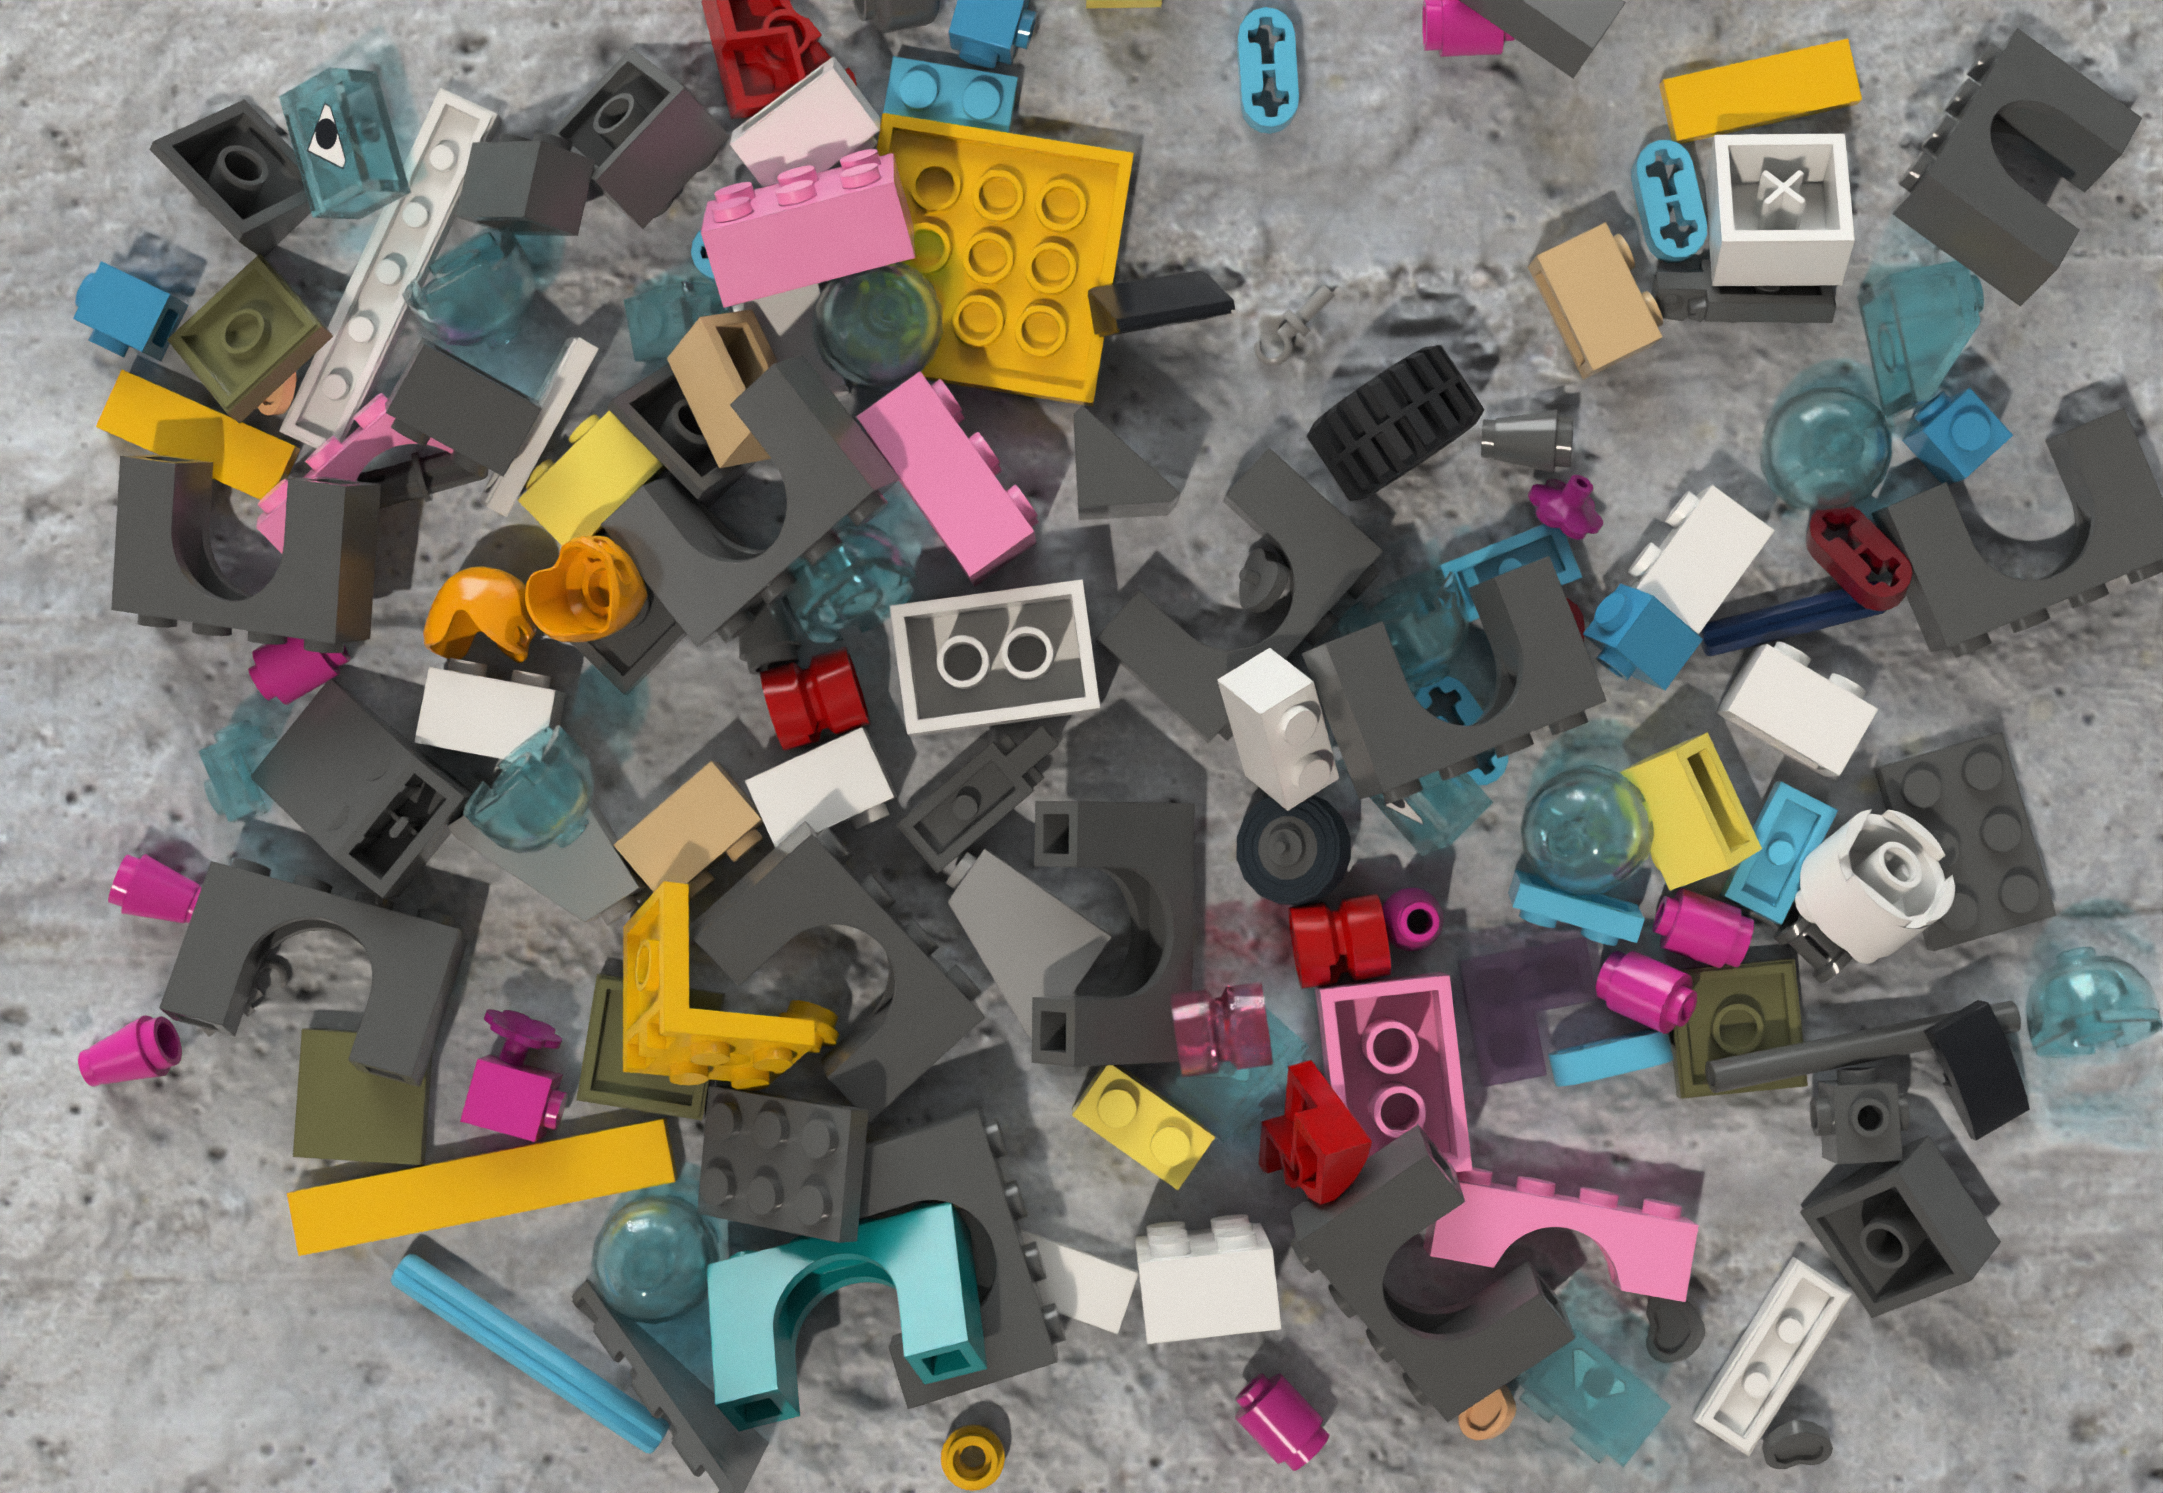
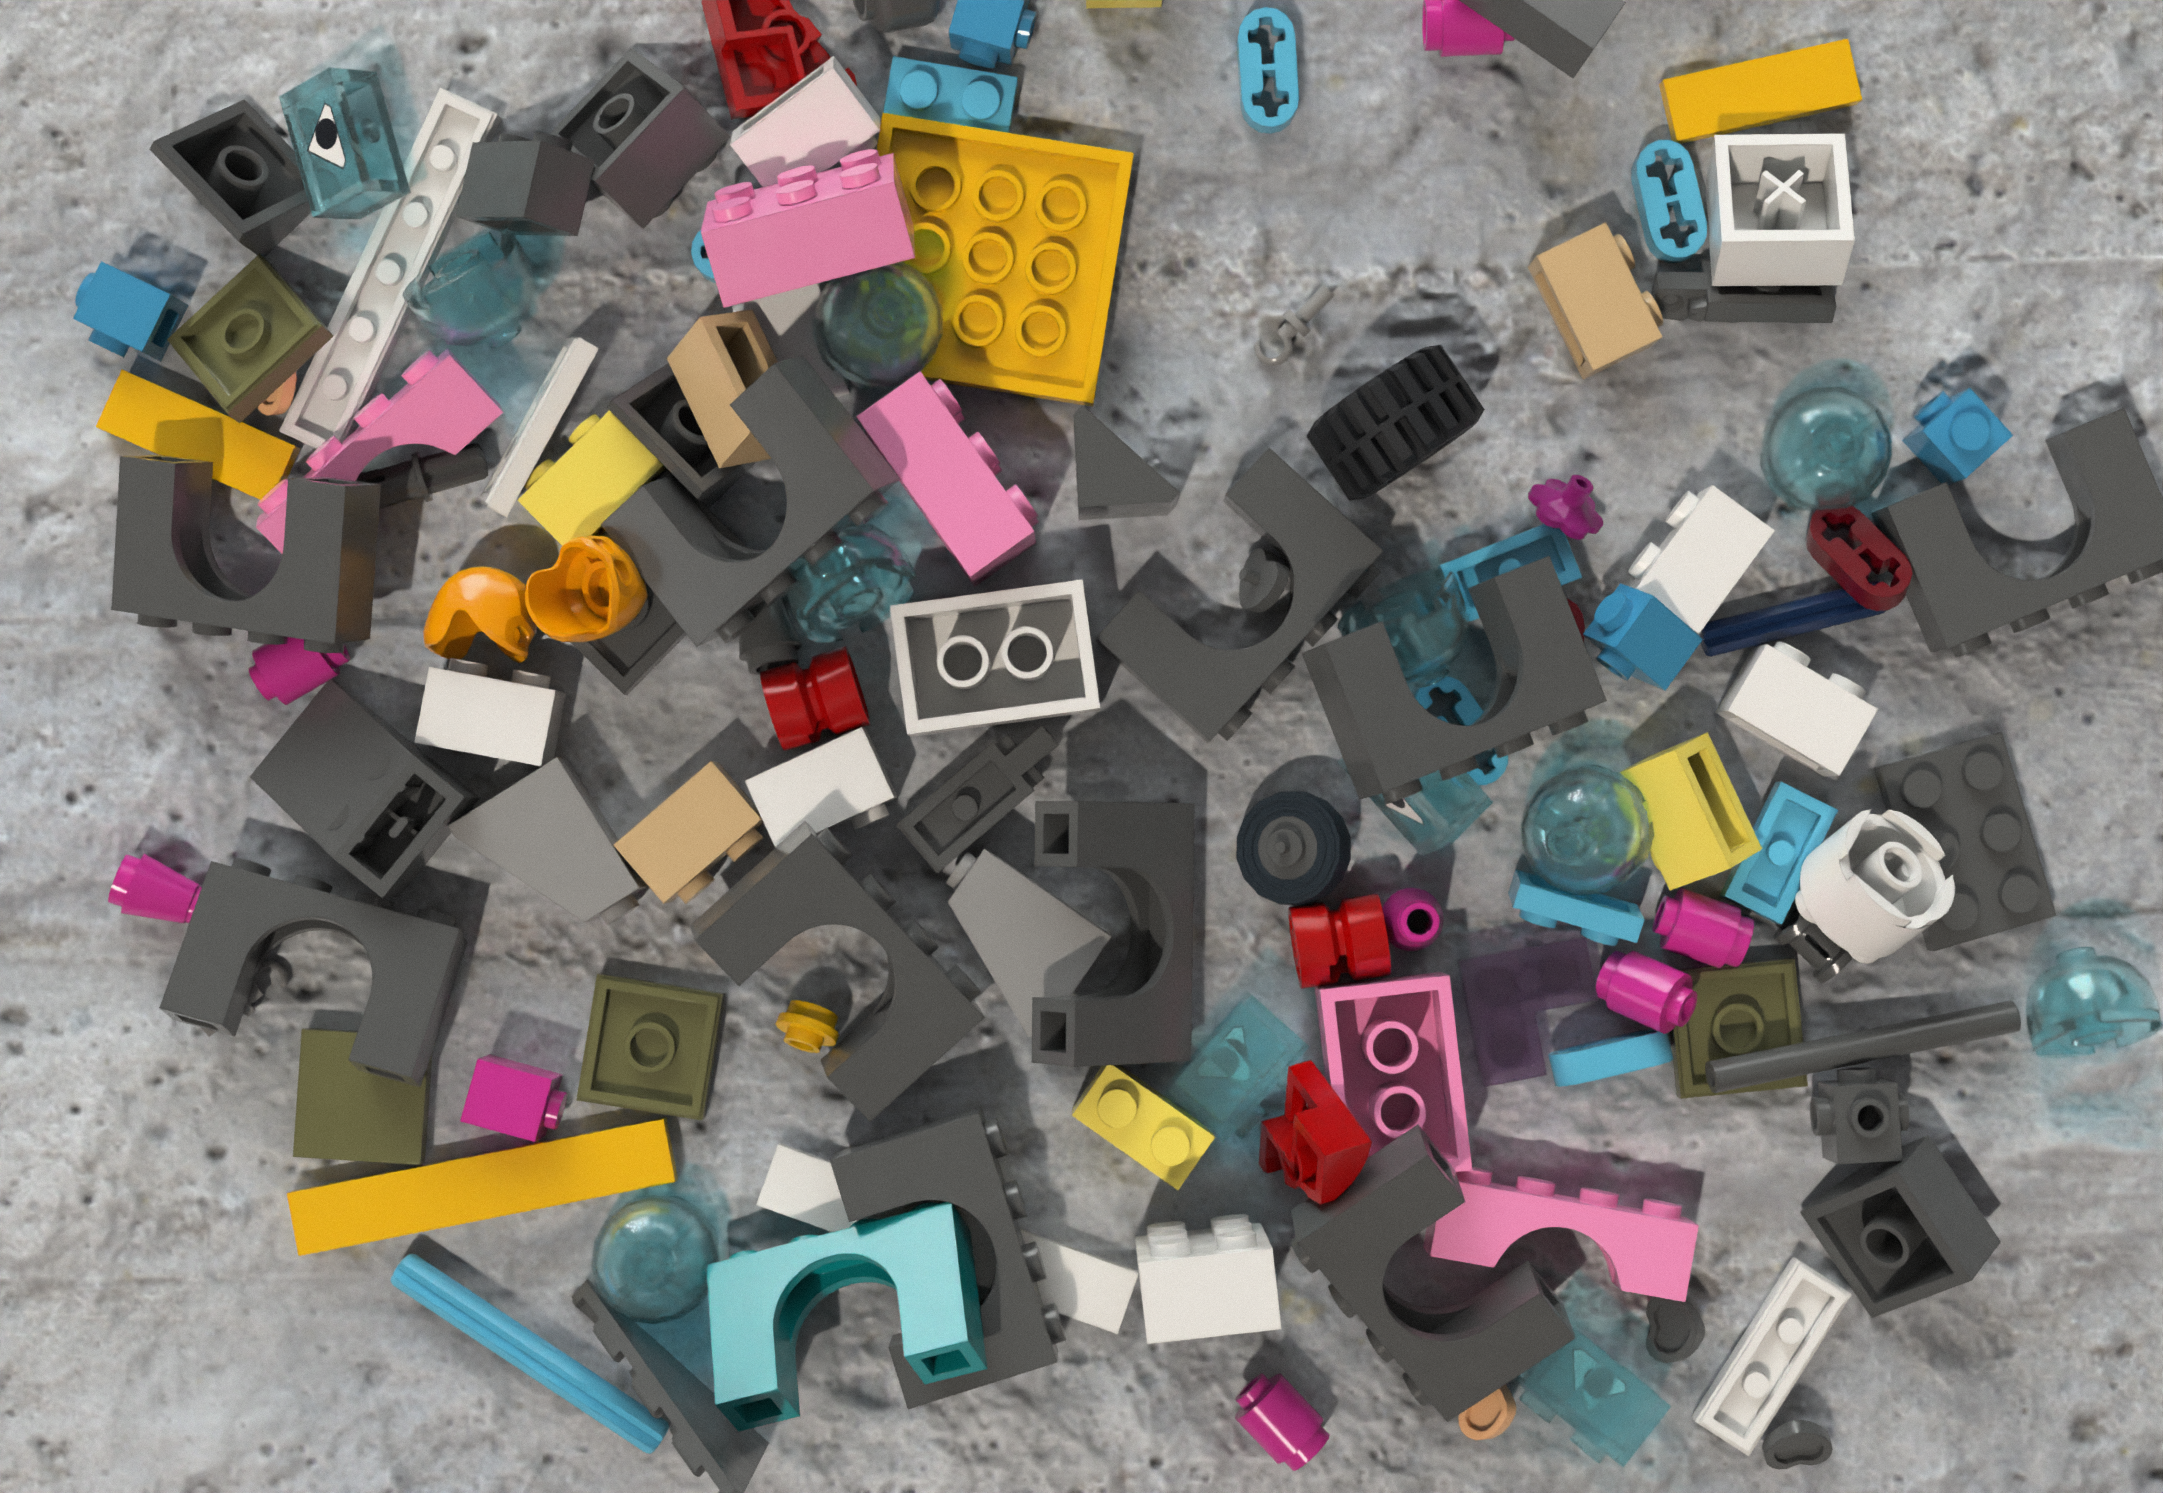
(133, 1053): dark pink cone -> none
(230, 785): clear light blue bracket -> none
(462, 409): dark grey piece -> none
(520, 1034): magenta plant -> none
(537, 795): clear light blue cylinder -> none
(666, 314): clear light blue bracket -> none
(687, 1042): yellow bracket -> none
(783, 1163): dark grey plate -> none
(972, 1477): yellow plate -> none
(1157, 303): black slope -> none
(1221, 1029): clear pink wheel -> none
(1278, 728): white piece -> none
(1530, 440): dark grey cone -> none
(1917, 330): clear light blue slope -> none
(1965, 196): dark grey arch -> none
(1979, 1069): black slope -> none

